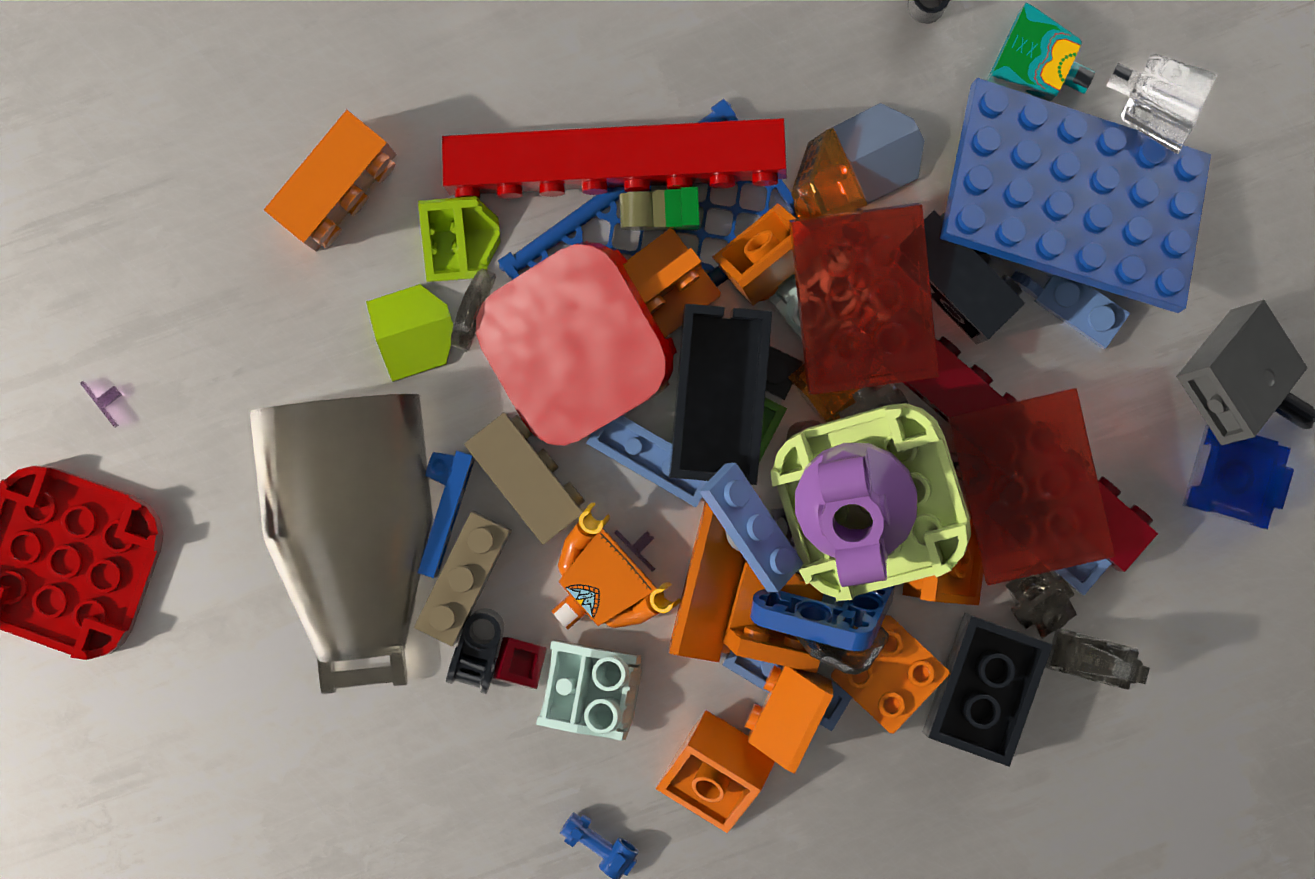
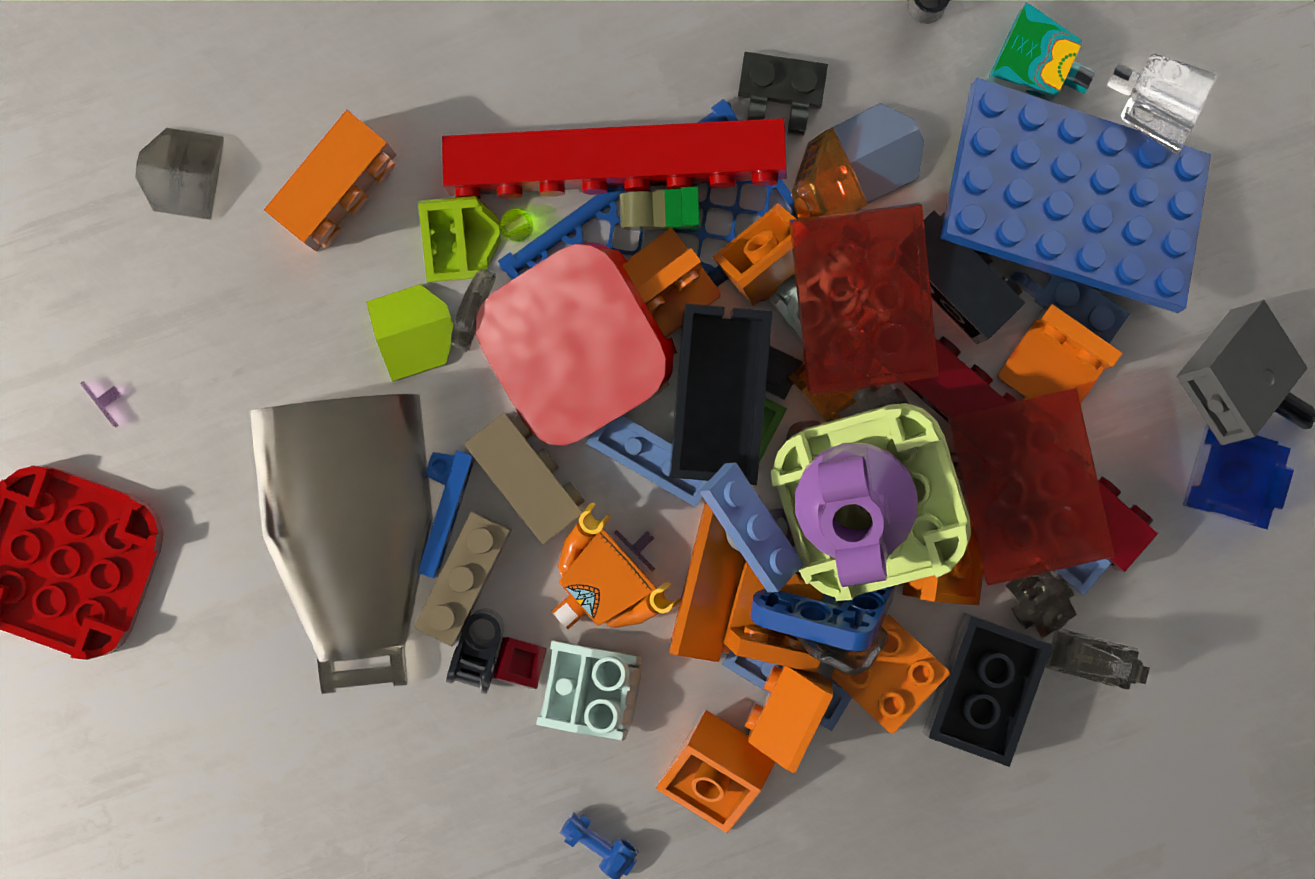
(181, 172): none -> clear smoke slope
(521, 232): none -> clear neon green hinge
(782, 81): none -> pearl dark grey plate
(1057, 356): none -> orange bracket

